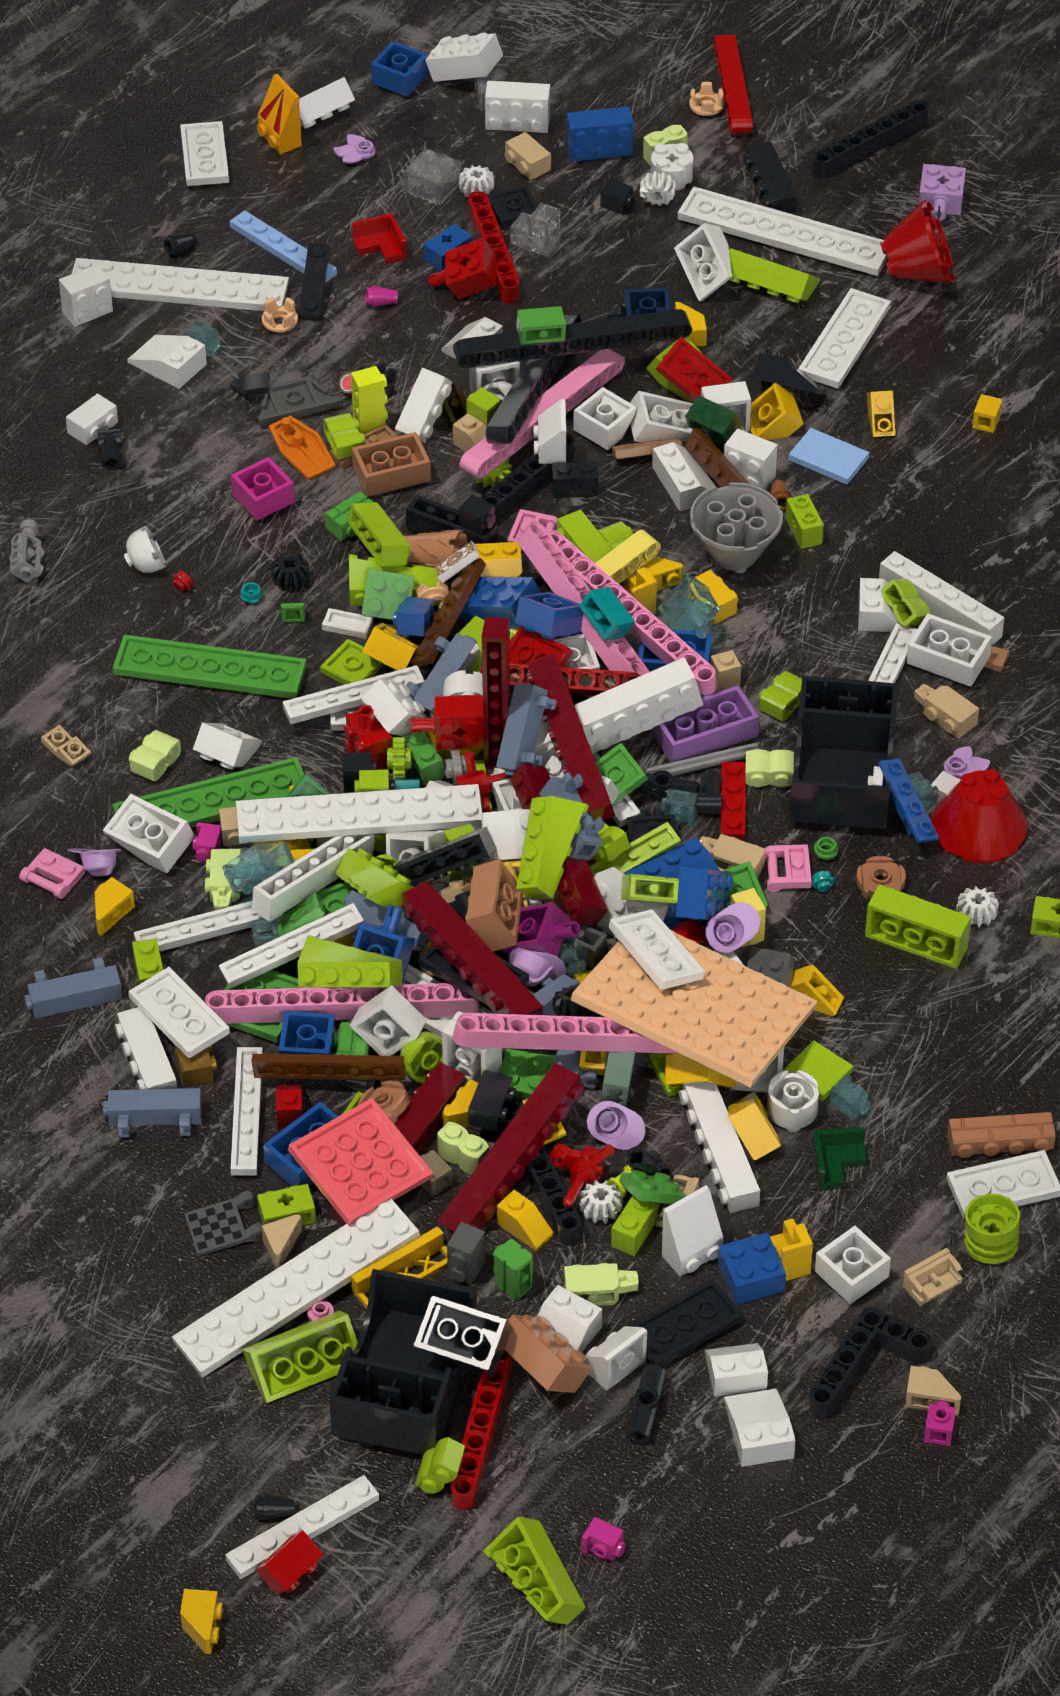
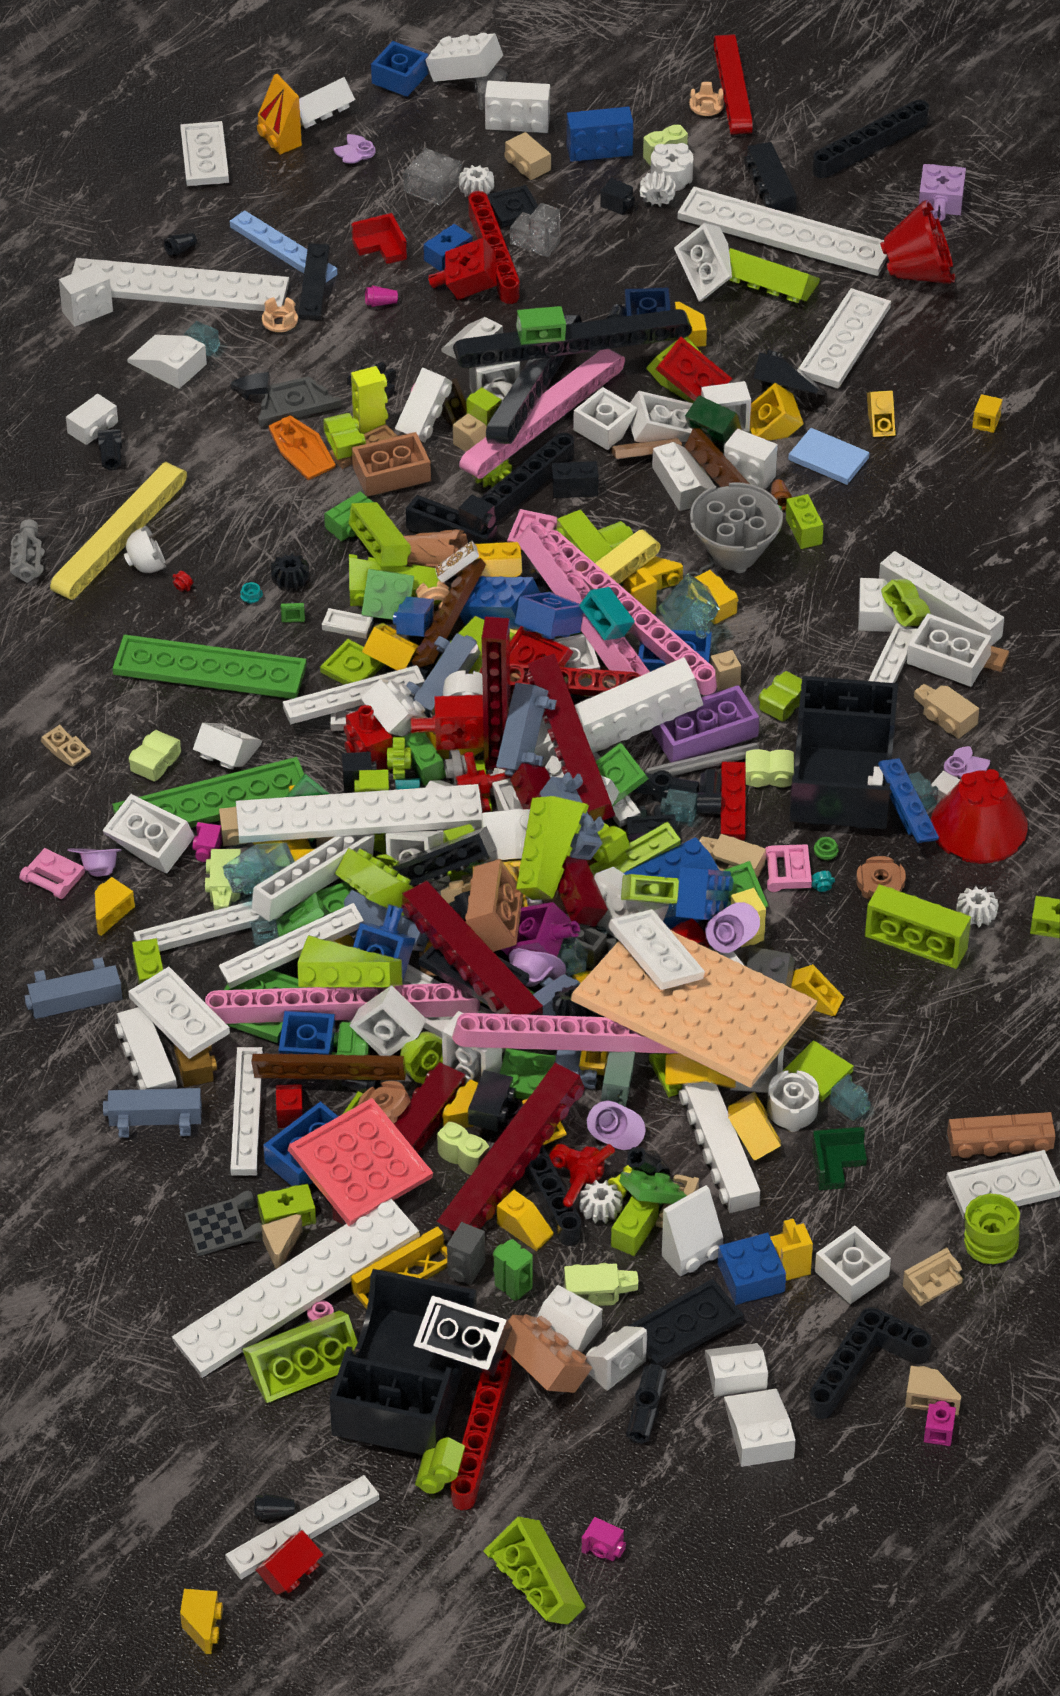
(114, 533): none -> light yellow beam
(263, 488): dark pink brick -> none
(345, 383): tile -> none
(441, 1174): dark tan brick -> none
(551, 434): white slope -> none

